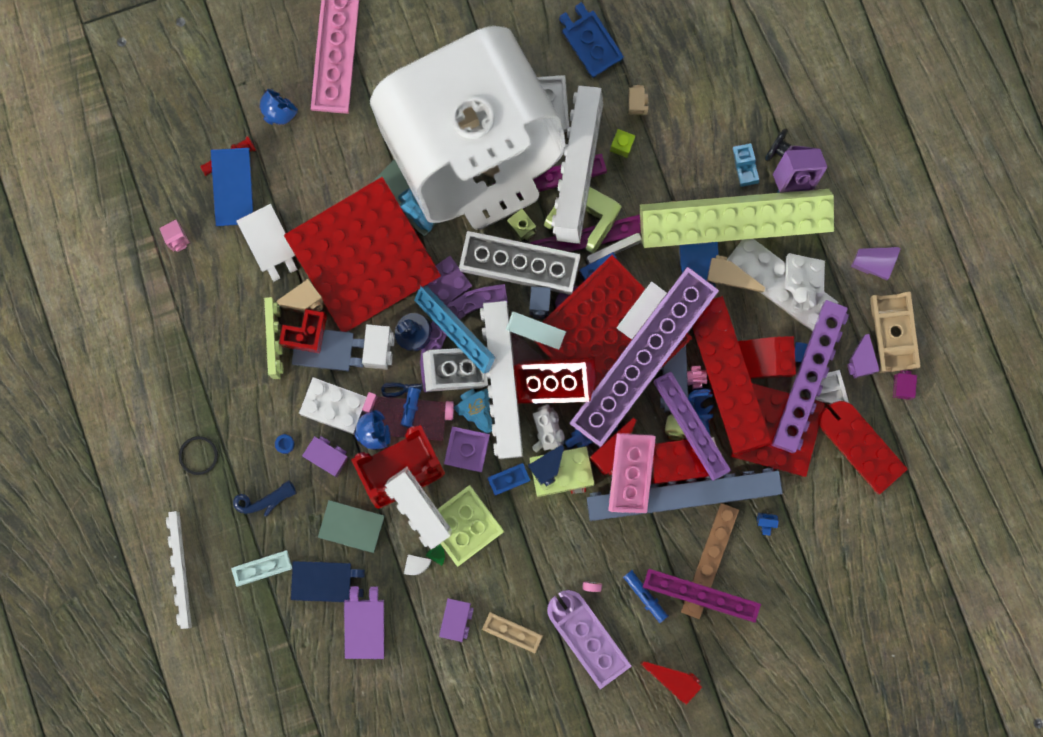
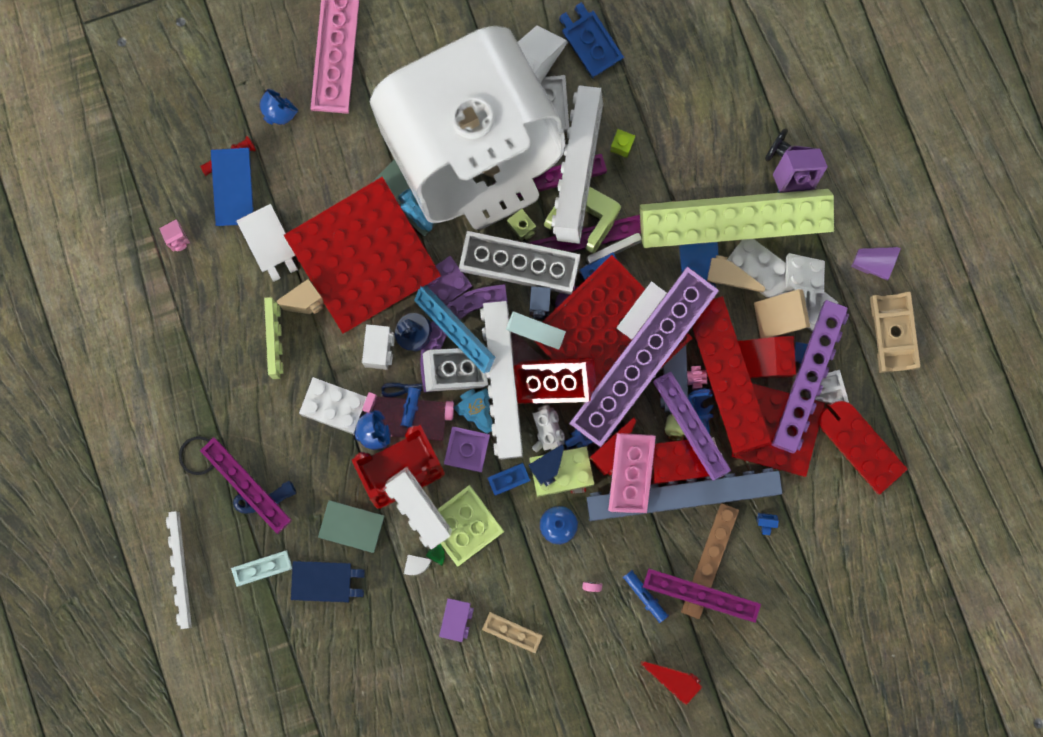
(246, 485): none -> magenta plate
(284, 444): blue tile -> none
(308, 337): red brick -> none
(325, 456): medium lavender brick -> none
(334, 352): sand blue tile -> none
(364, 625): medium lavender tile -> none
(541, 50): none -> white slope
(558, 525): none -> blue cylinder
(587, 638): lavender plate -> none
(637, 100): tan brick -> none
(745, 165): dark azure slope -> none
(782, 314): none -> tan tile
(863, 359): medium lavender slope -> none
(904, 385): magenta brick -> none

